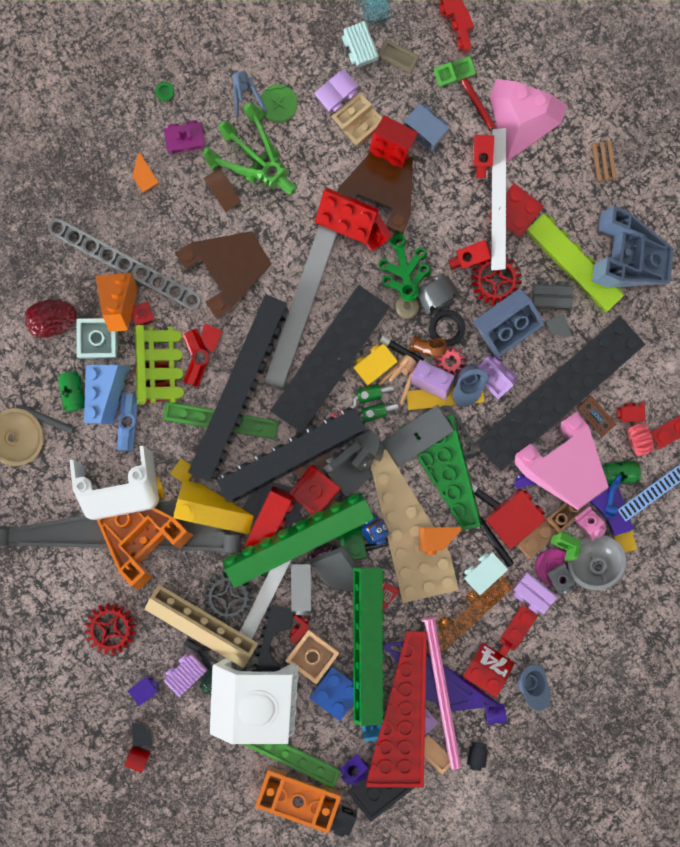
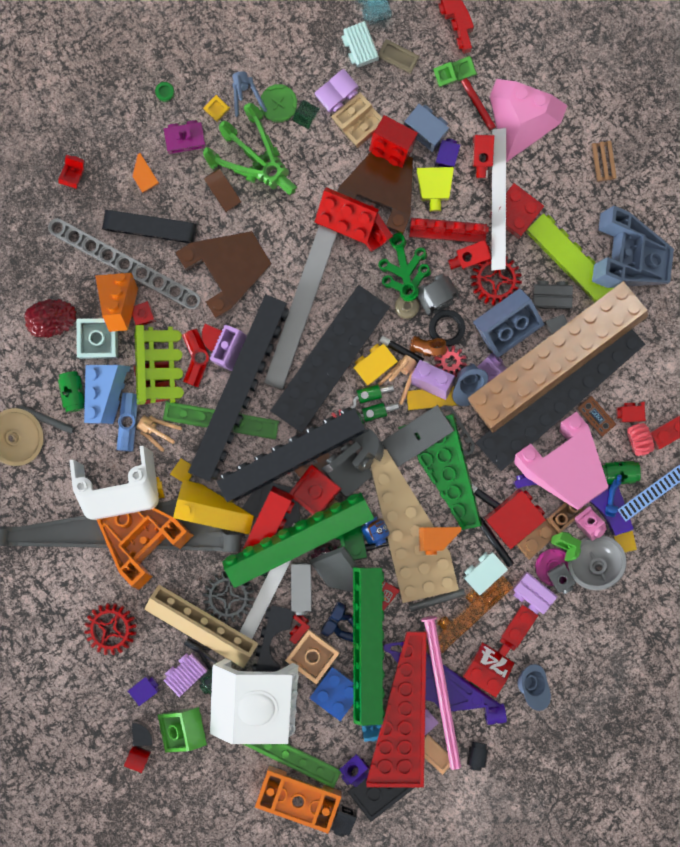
(72, 171): none -> red bracket
(147, 425): none -> light nougat plant
(149, 226): none -> black beam
(182, 730): none -> bright green slope
(216, 108): none -> yellow tile
(228, 347): none -> lavender brick
(305, 114): none -> clear green slope
(331, 623): none -> dark blue piece
(435, 185): none -> neon yellow torso
(437, 600): none -> dark grey bar
(447, 153): none -> dark purple brick
(447, 230): none -> red fence
(558, 357): none -> medium nougat brick

